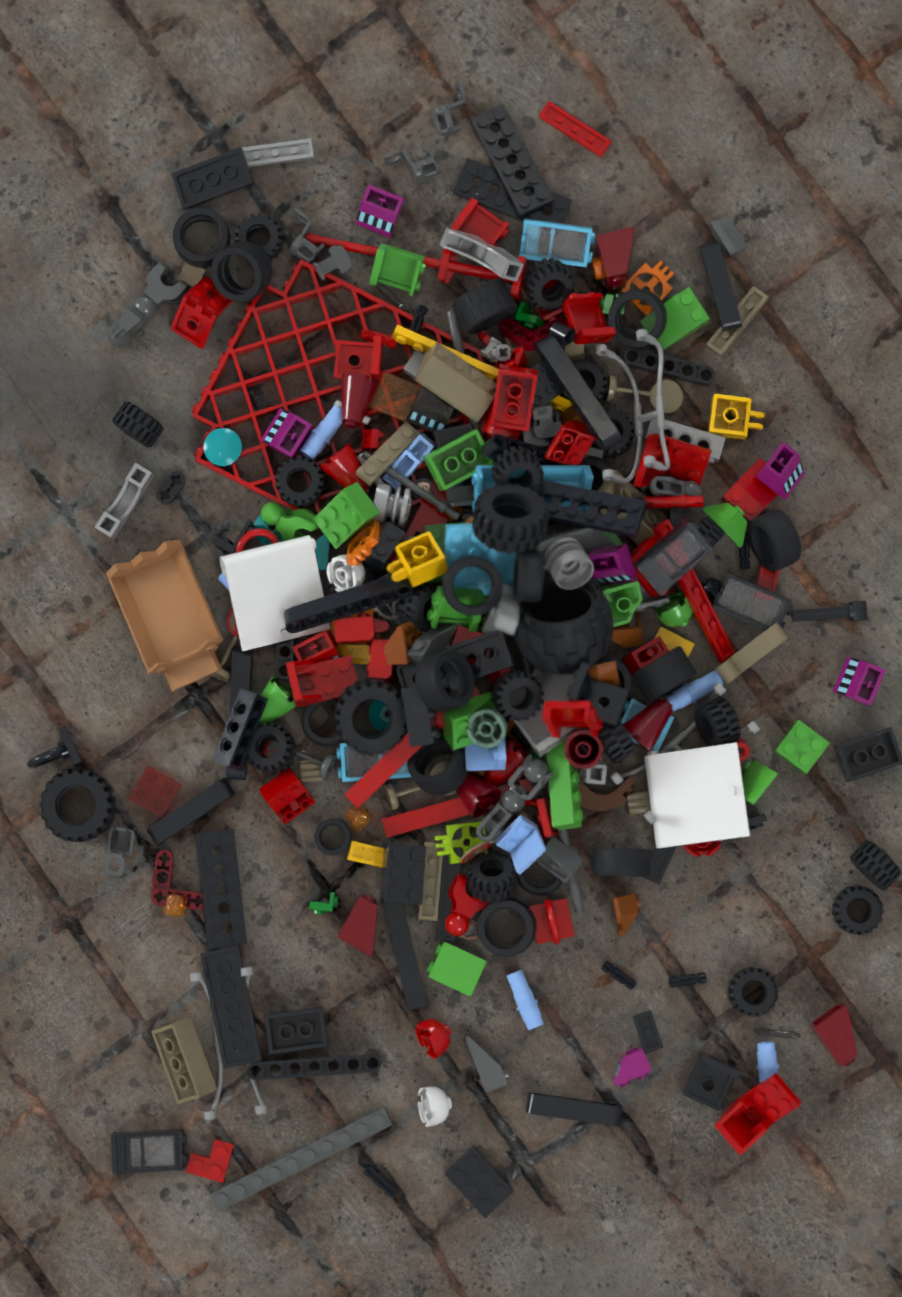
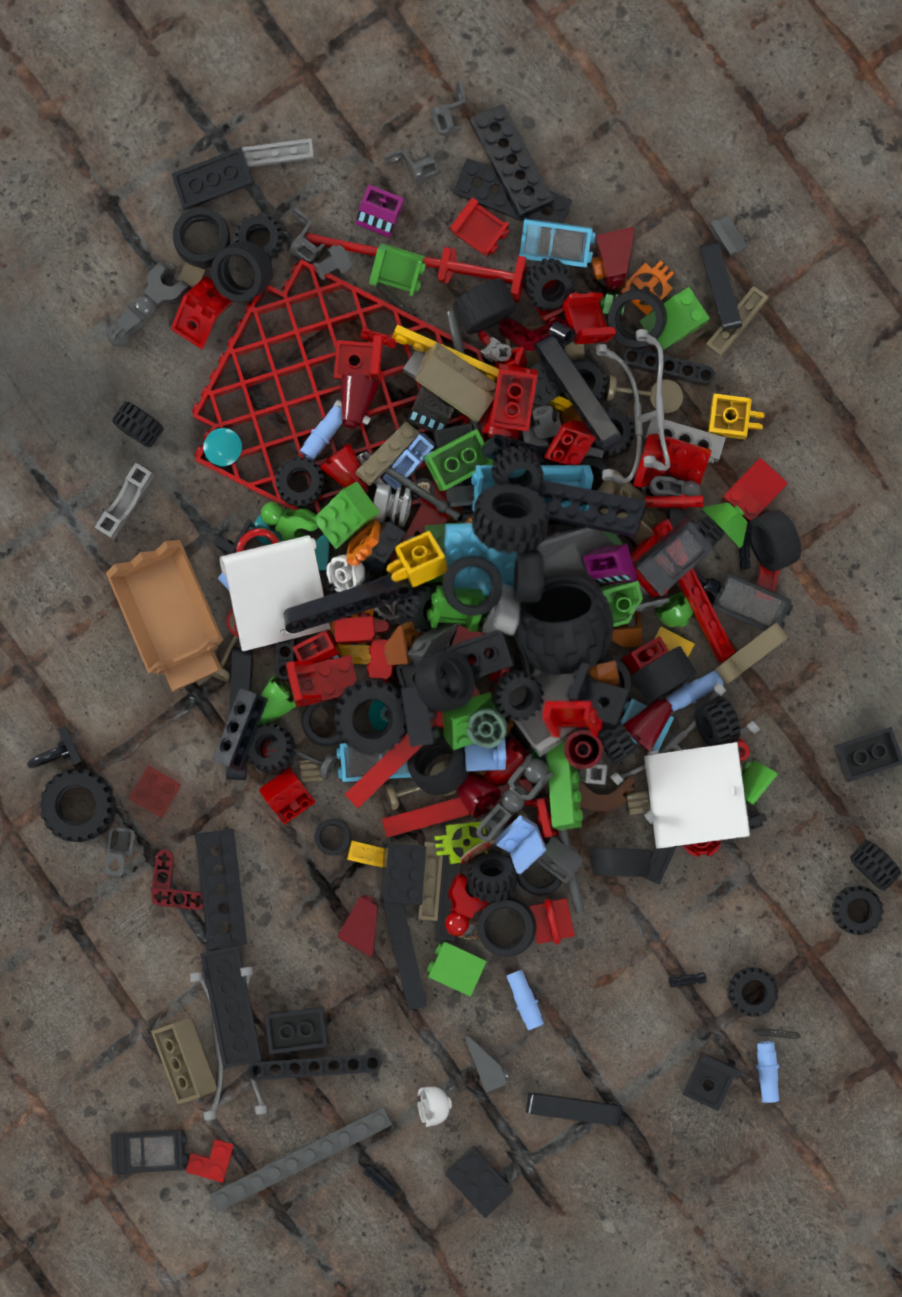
(167, 485): black beam -> none
(174, 906): clear orange piece -> none
(190, 811): black beam -> none
(287, 433): magenta slope -> none
(321, 907): green bracket -> none
(358, 818): clear orange piece -> none
(370, 439): red tile -> none
(395, 397): clear orange plate -> none
(418, 319): black axle -> none
(434, 1036): red cylinder -> none
(488, 255): light grey arch -> none
(524, 318): green bracket -> none
(568, 563): light grey wheel -> none
(575, 129): red tile -> none
(618, 975): black axle -> none
(625, 911): dark orange slope -> none
(630, 1066): magenta slope -> none
(647, 1031): black plate -> none
(755, 1112): red bracket -> none
(782, 471): magenta slope -> none
(801, 747): bright green brick -> none
(836, 1034): dark red slope -> none
(854, 611): black axle -> none
(859, 681): magenta slope -> none

